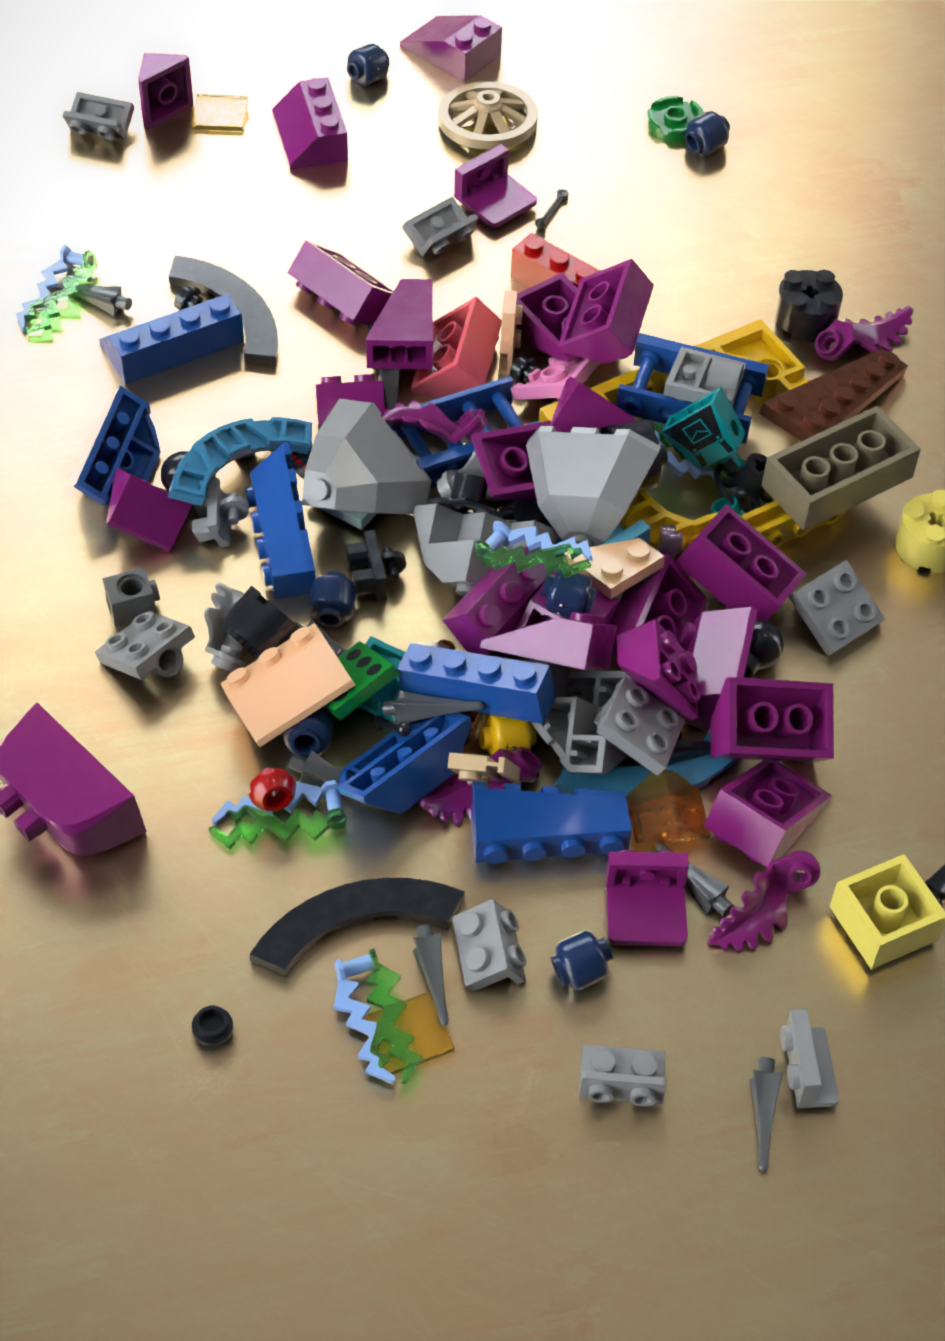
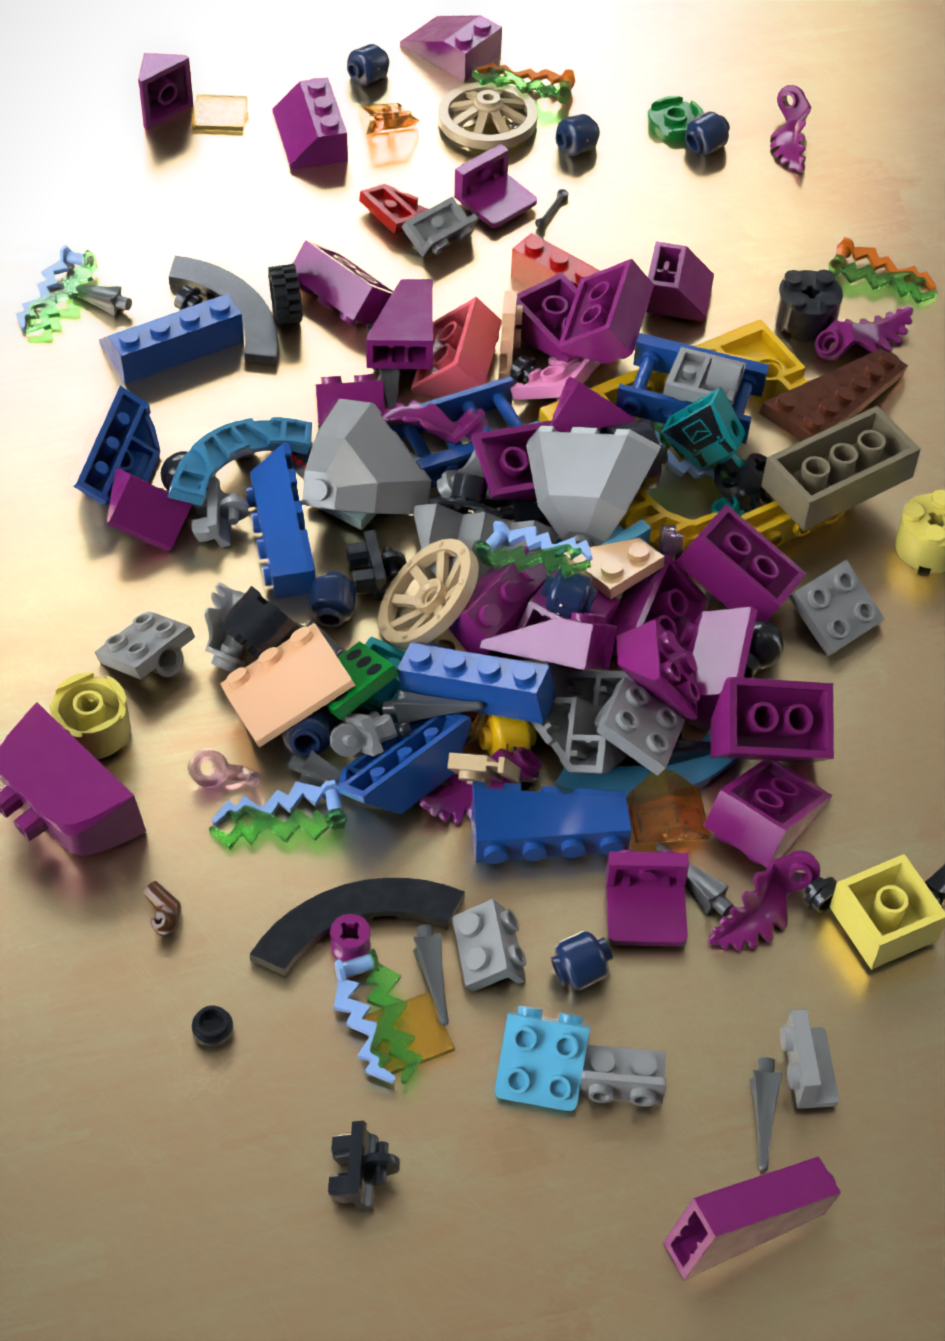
(93, 712): none -> light yellow brick
(99, 115): light grey bracket -> none
(130, 595): dark grey brick -> none
(167, 910): none -> reddish brown arm
(220, 770): none -> plate
(272, 789): red plate -> none
(285, 294): none -> black tyre
(350, 948): none -> magenta wheel
(362, 734): none -> light grey hips
(367, 1166): none -> black hips
(385, 117): none -> clear orange slope
(391, 205): none -> red wing
(437, 600): none -> tan wheel
(542, 1059): none -> medium azure bracket
(562, 91): none -> clear neon green piece
(577, 134): none -> dark blue head
(680, 282): none -> magenta slope
(749, 1214): none -> magenta slope
(789, 133): none -> magenta plant
(820, 894): none -> black plate
(894, 276): none -> clear neon green piece

